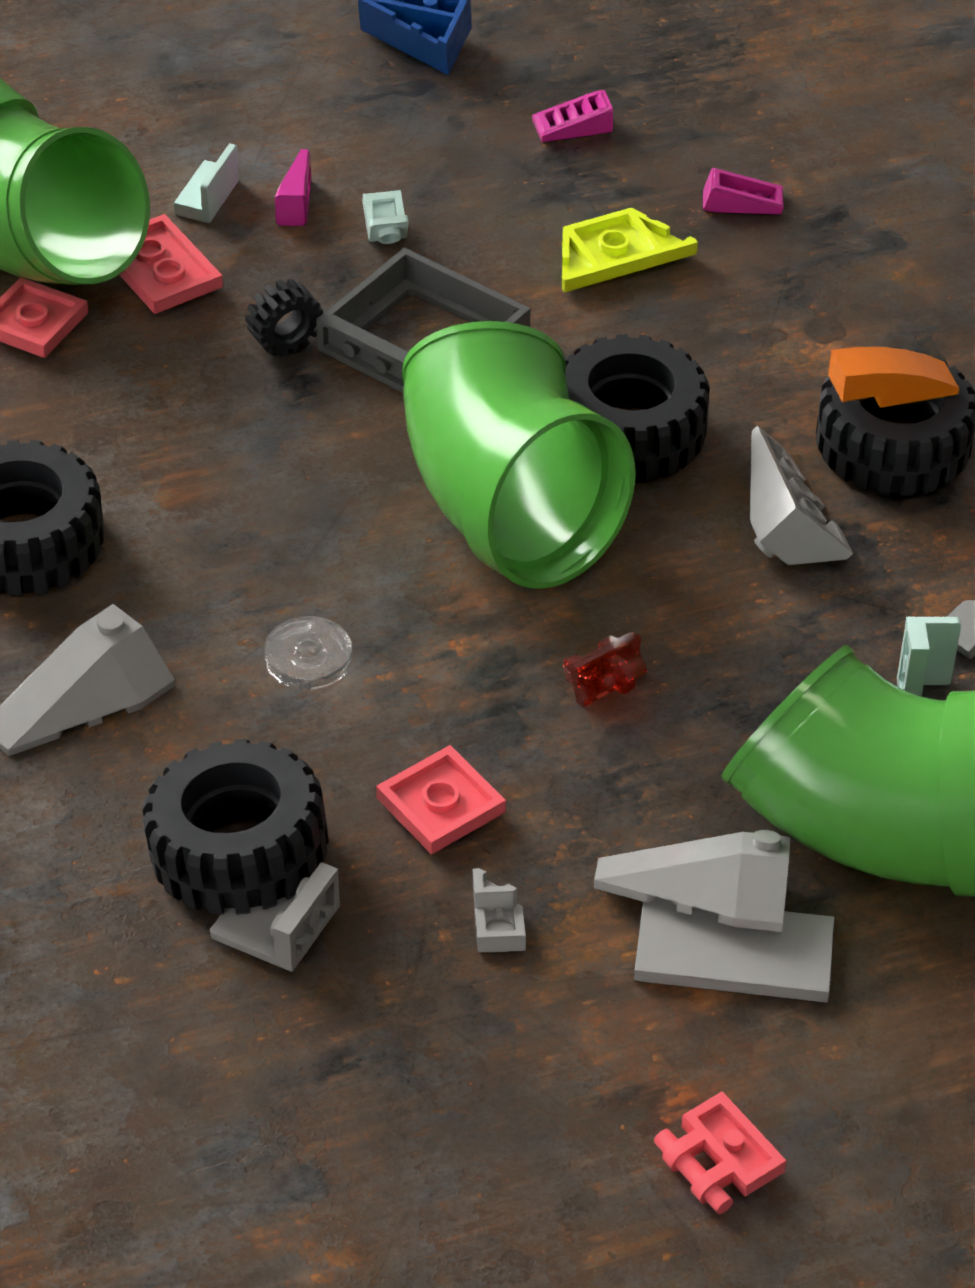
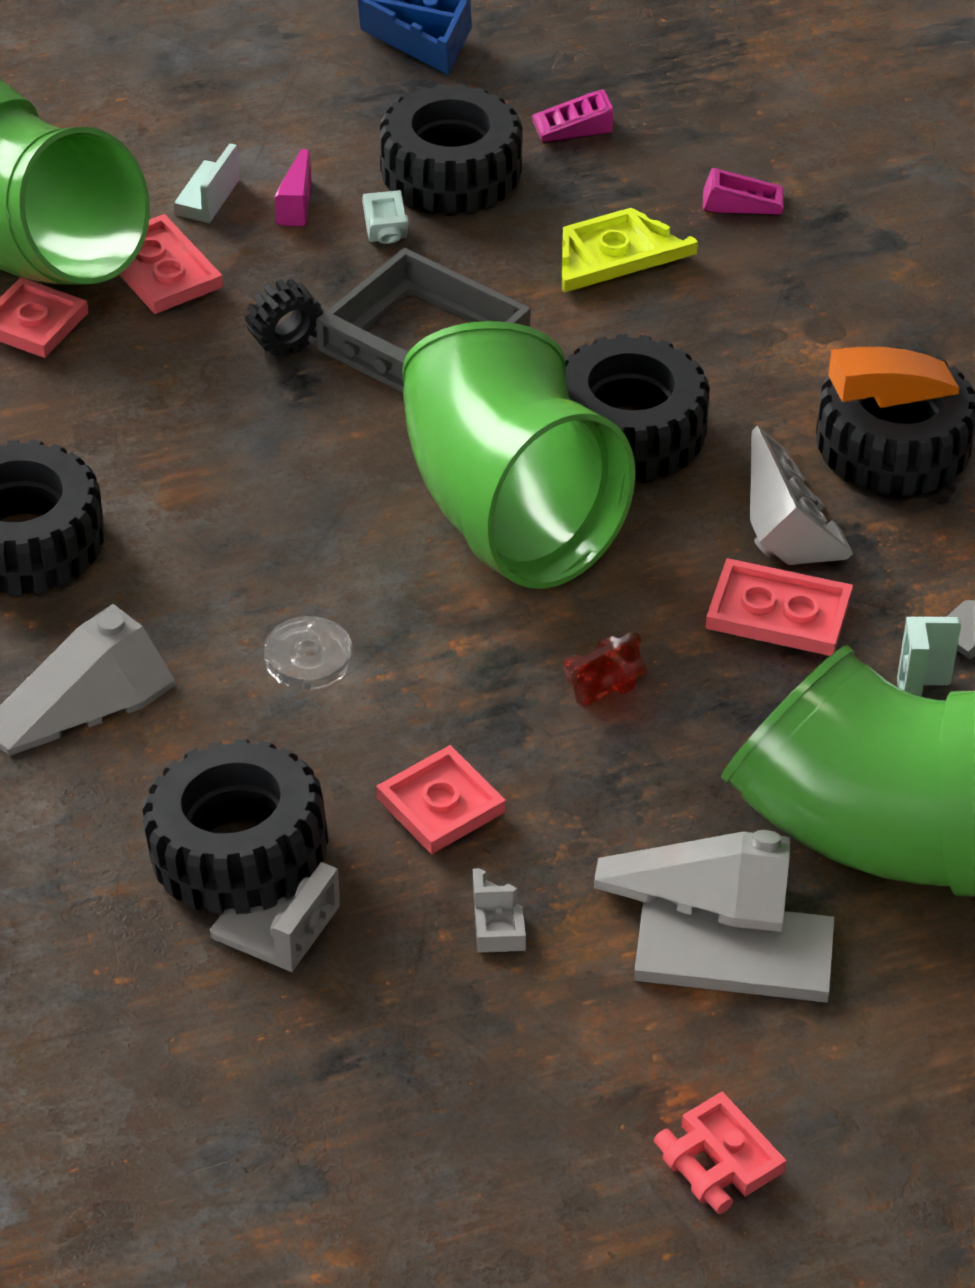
(451, 149): none -> black tyre
(779, 607): none -> coral plate

